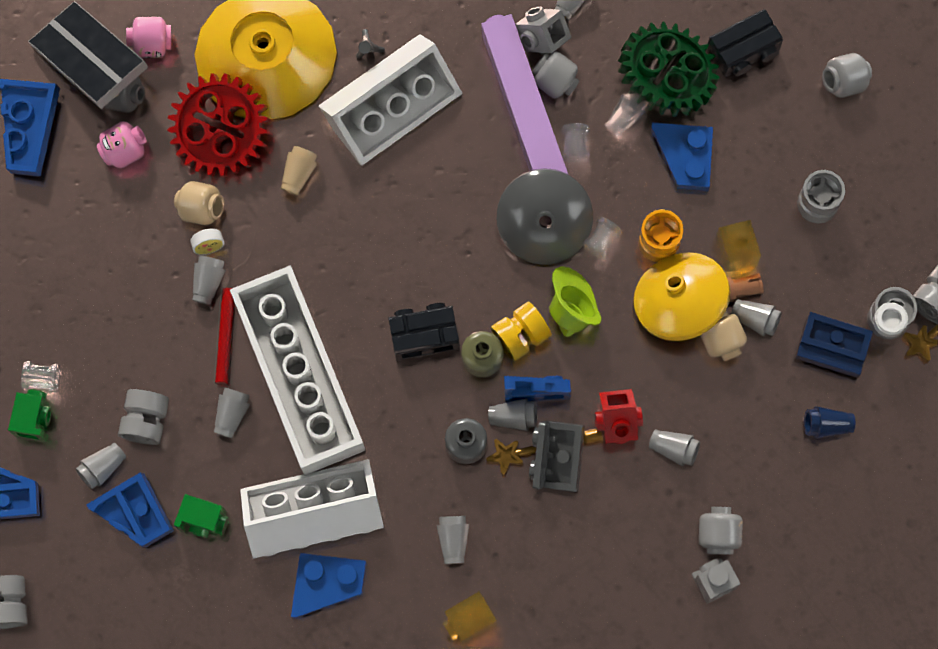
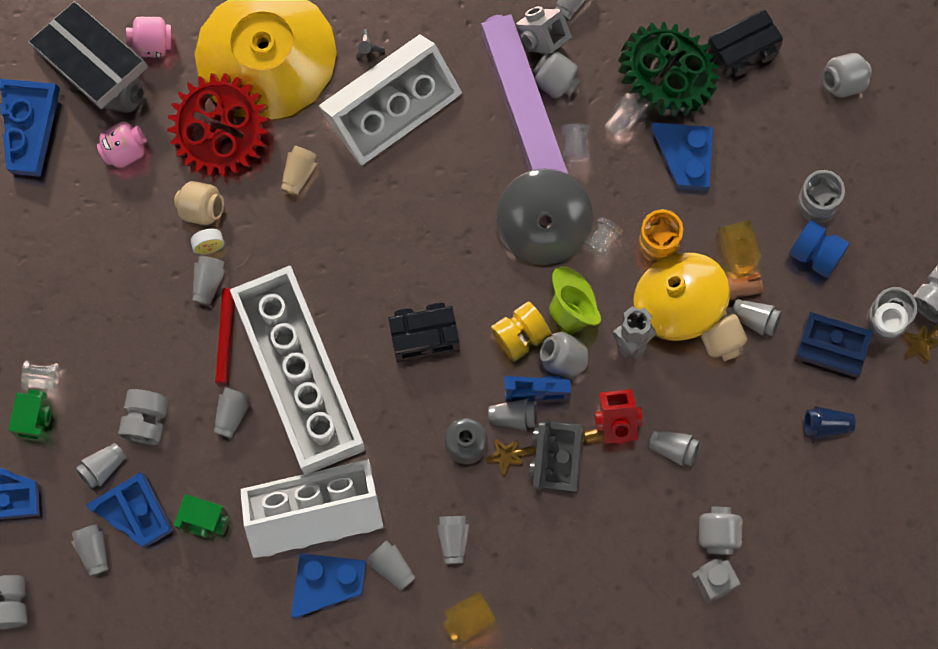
(91, 549): none -> light grey cone
(391, 565): none -> light grey cone
(480, 364): olive head -> none
(564, 355): none -> light grey head
(634, 332): none -> light grey piece
(819, 248): none -> blue wheel

